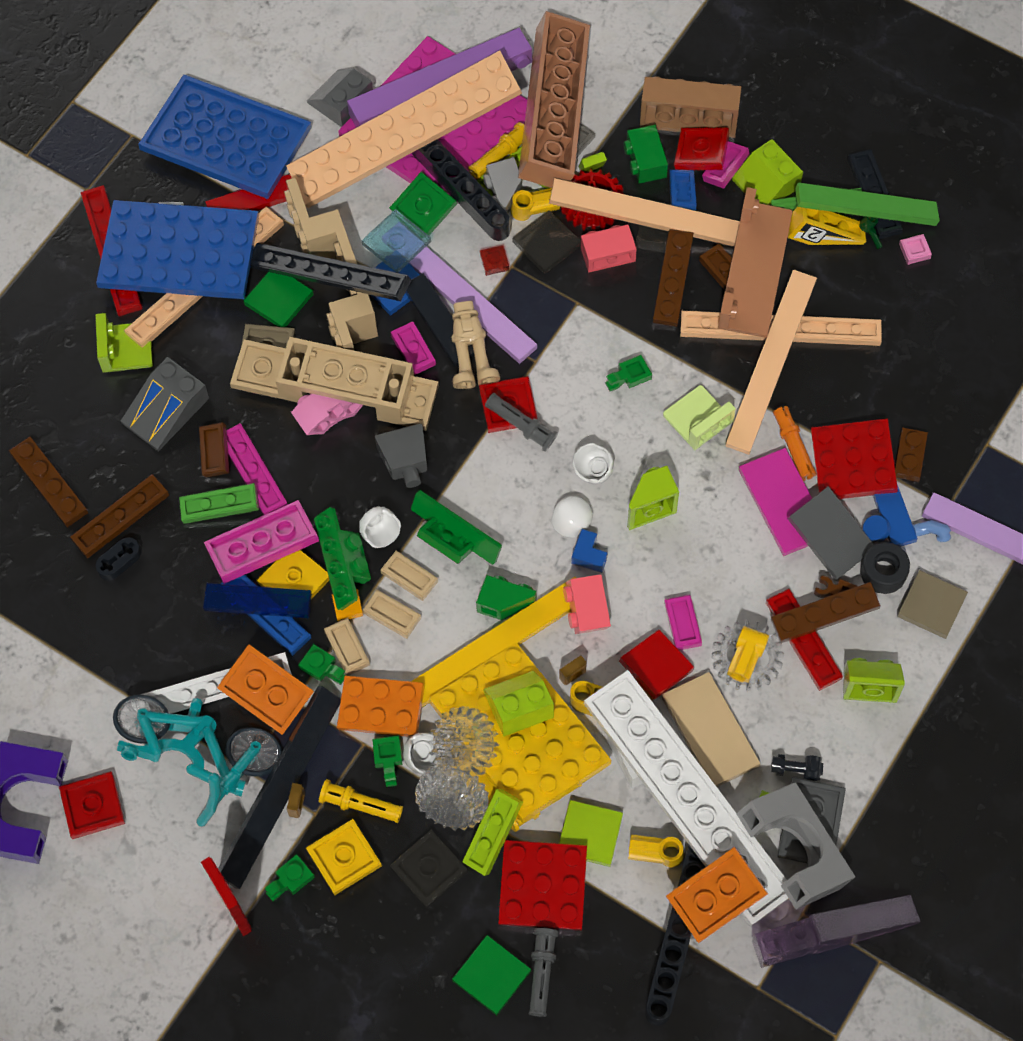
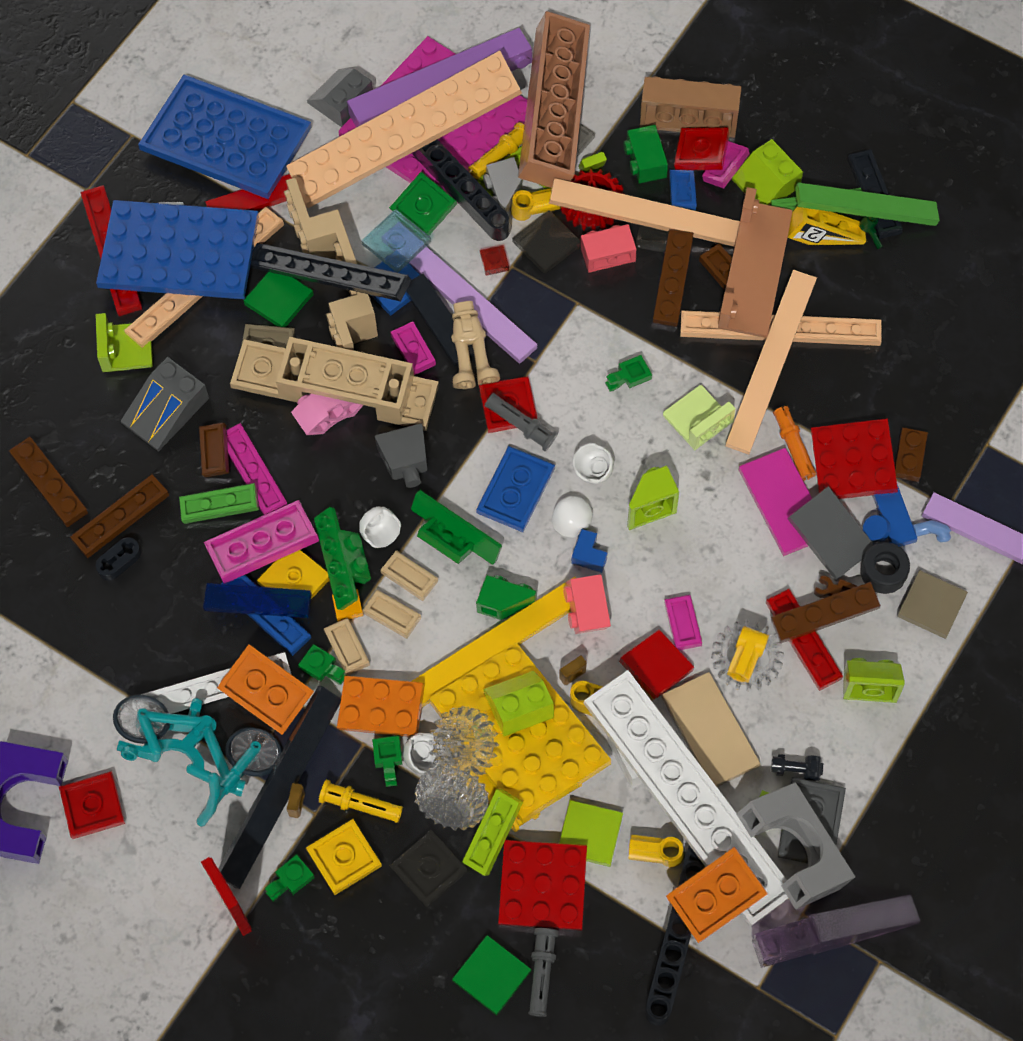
(515, 489): none -> blue tile
(915, 249): bright pink tile -> none

